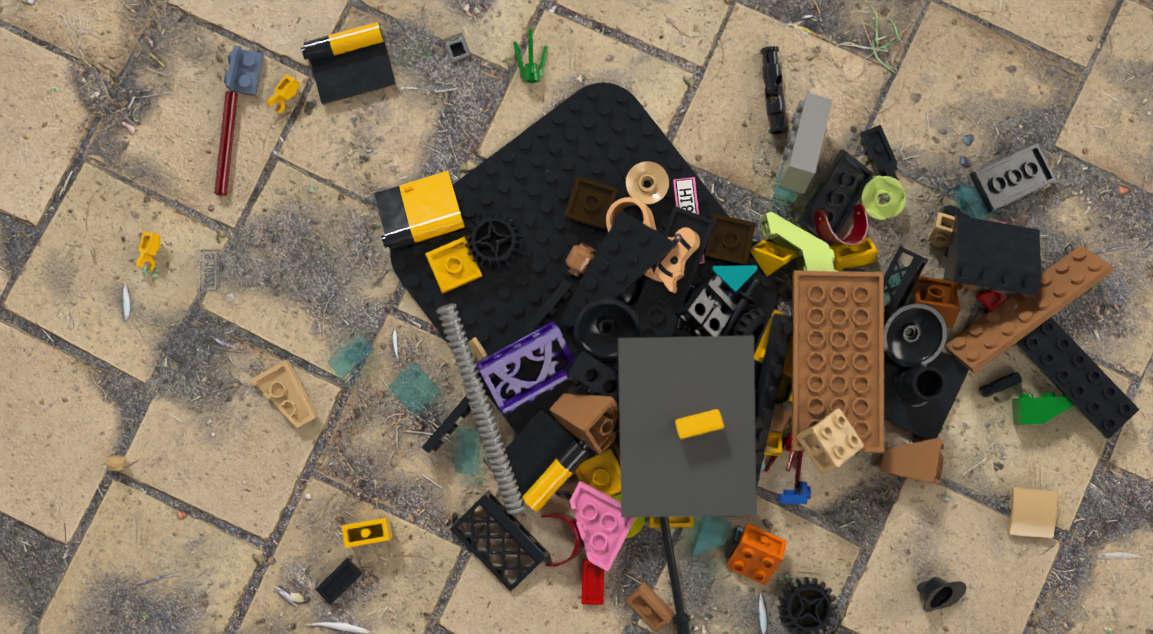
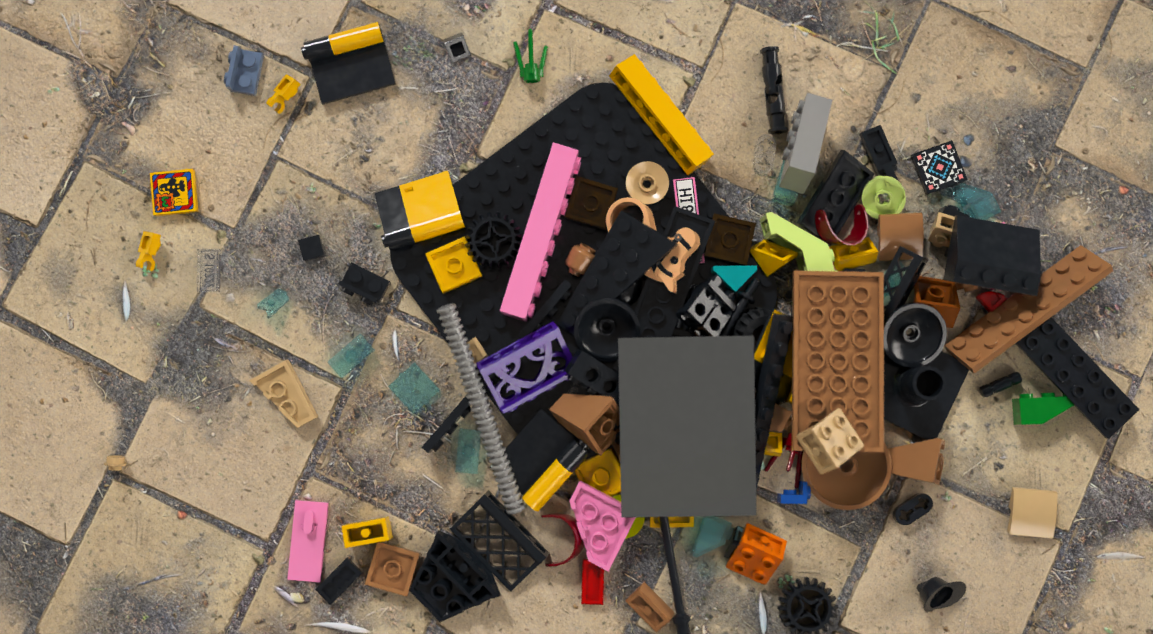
(174, 192): none -> tile
(226, 143): dark red axle -> none
(273, 302): none -> clear light blue piece
(308, 541): none -> bright pink piece
(311, 248): none -> black tile
(365, 284): none -> black bracket
(392, 568): none -> medium nougat plate
(452, 579): none -> black wedge
(540, 231): none -> bright pink brick
(661, 114): none -> yellow brick
(699, 424): yellow slope -> none
(853, 483): none -> medium nougat dish
(897, 231): none -> medium nougat slope
(915, 513): none -> black beam
(939, 167): none -> black tile
(1012, 177): tile -> none

